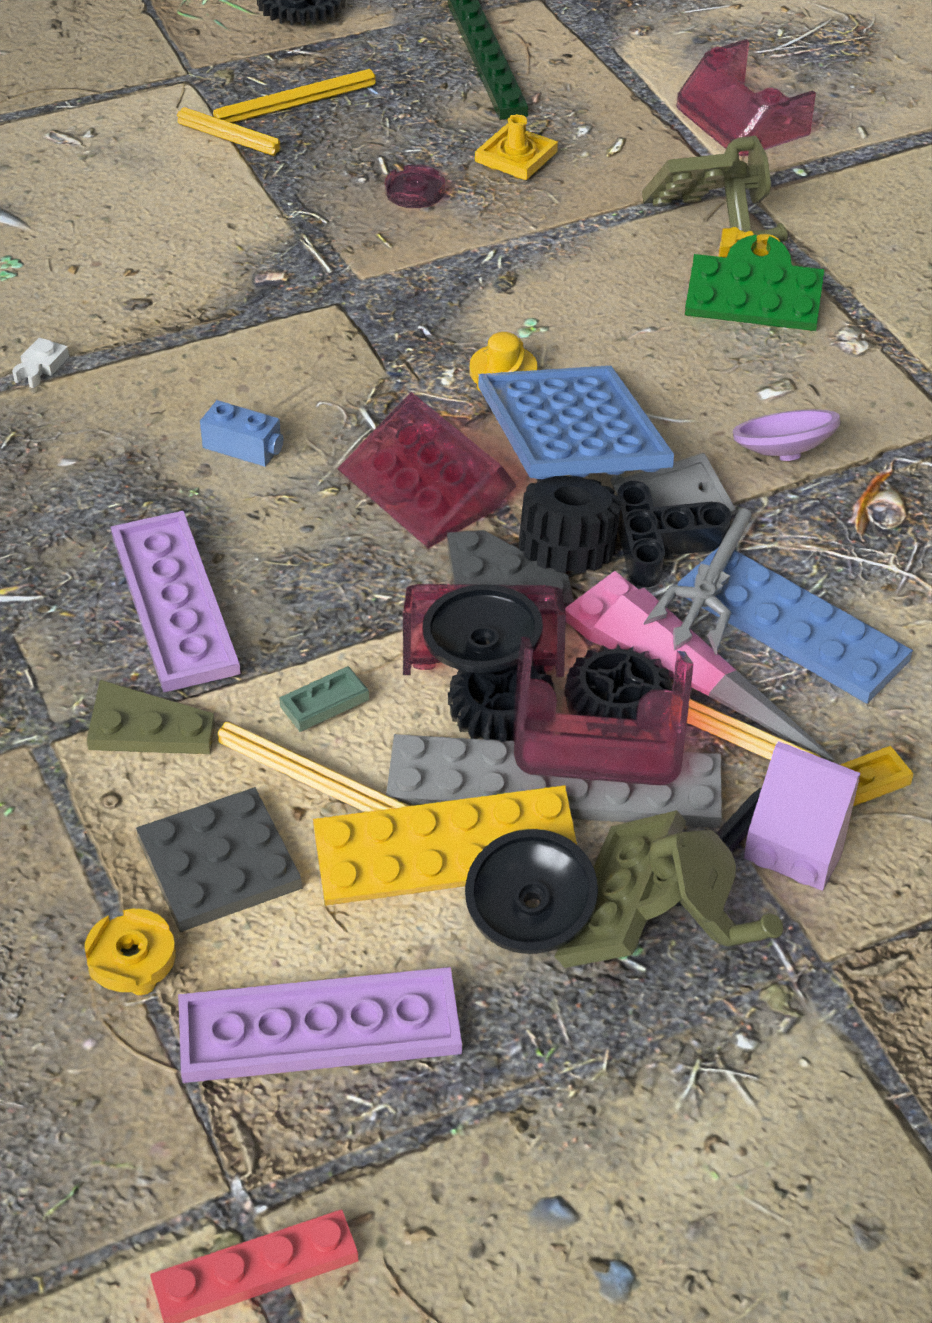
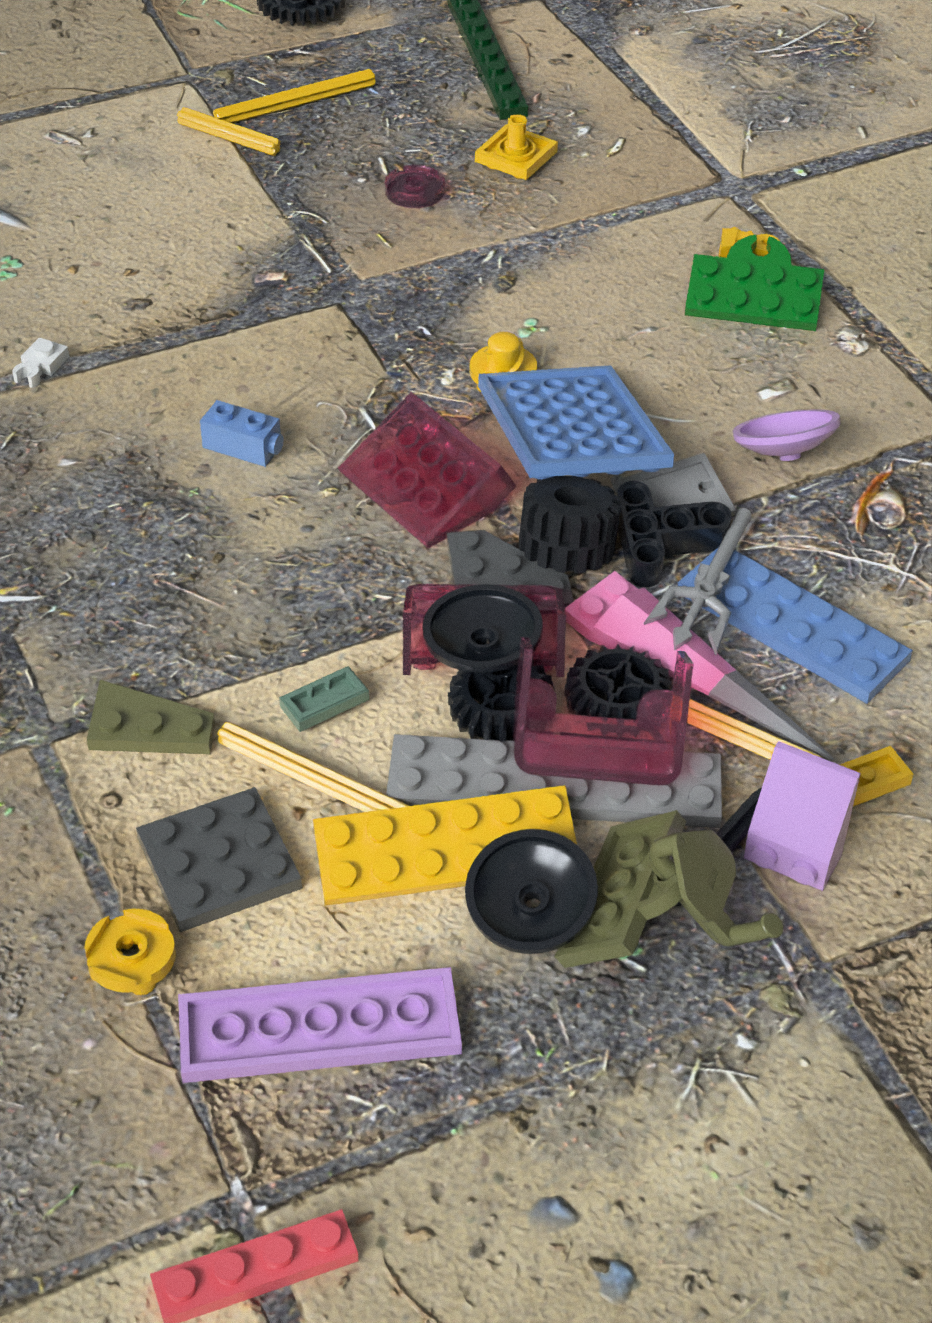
(174, 602): lavender plate -> none
(695, 176): olive plate -> none
(730, 110): clear pink windscreen -> none

